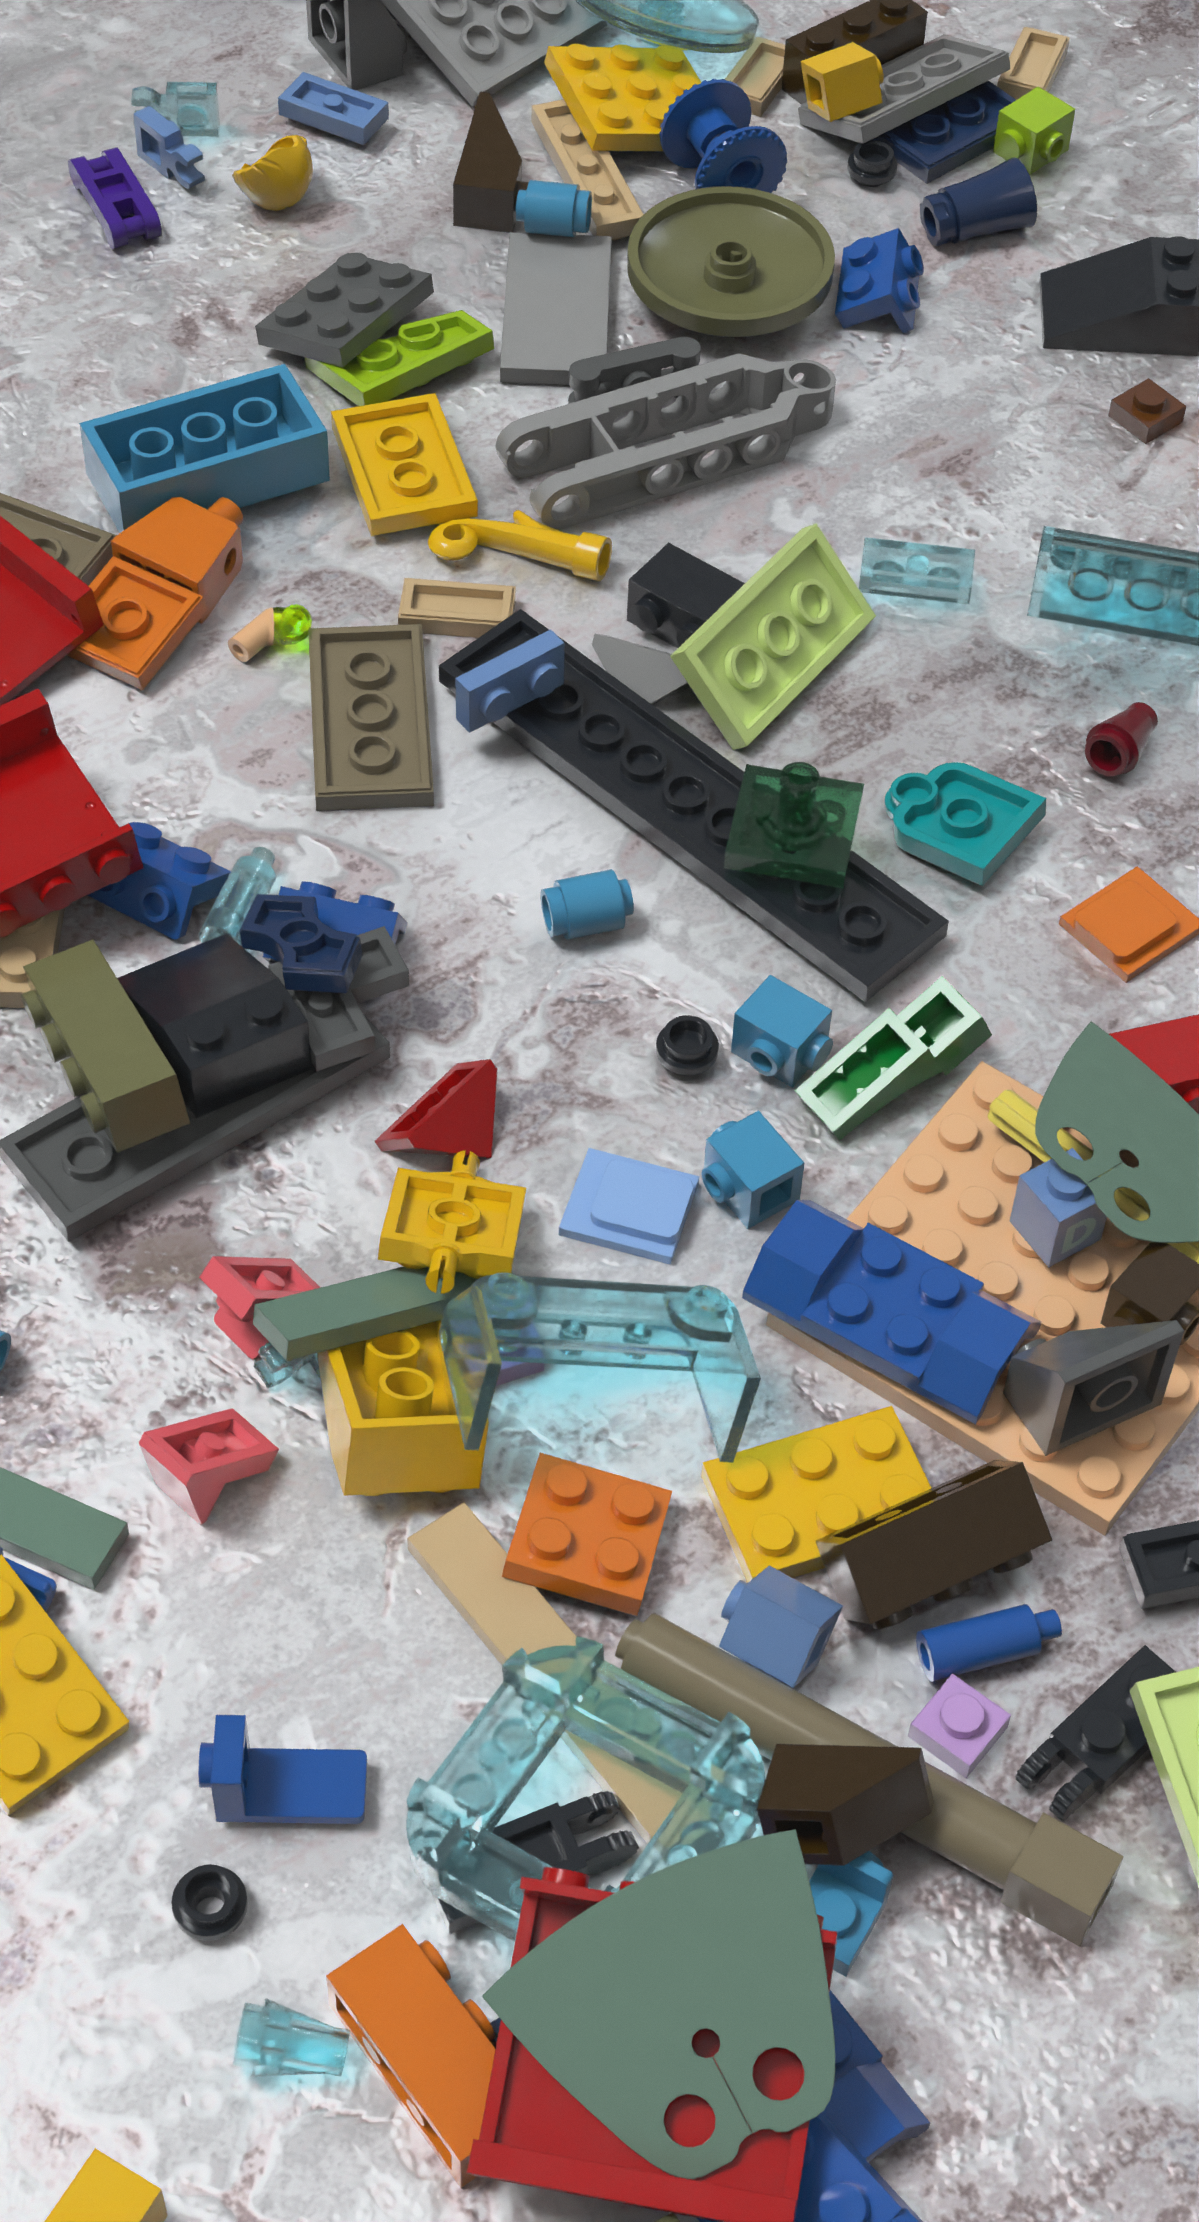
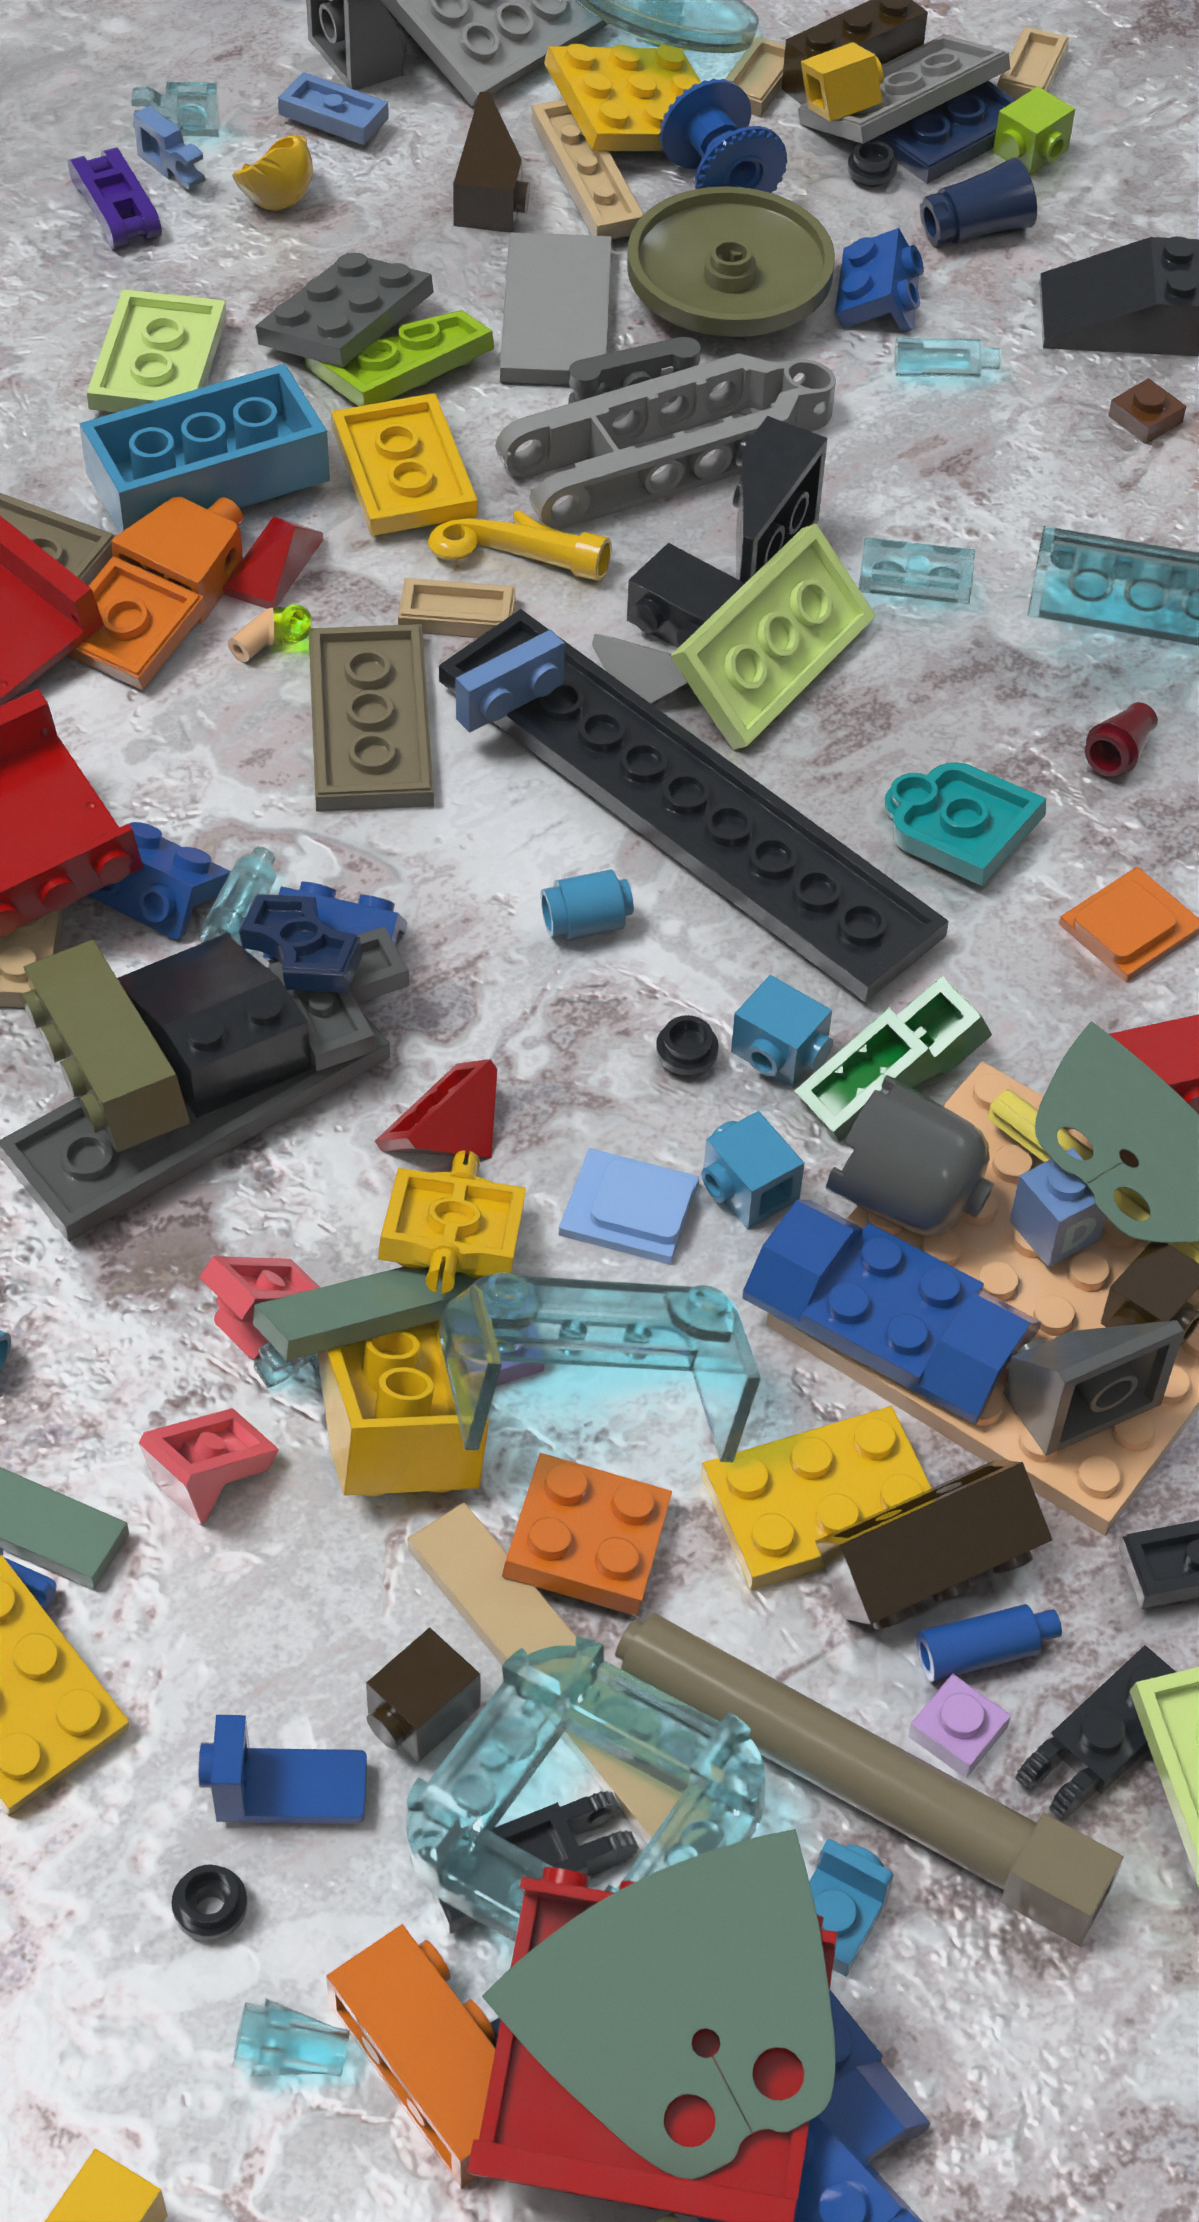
(155, 349): none -> yellowish green plate
(273, 563): none -> red slope
(422, 1696): none -> dark brown brick
(554, 208): dark azure brick -> none
(776, 490): none -> black slope
(778, 1625): medium blue brick -> none
(796, 813): clear green plate -> none
(843, 1797): dark brown slope -> none
(913, 1162): none -> dark grey cylinder
(943, 358): none -> clear light blue cylinder

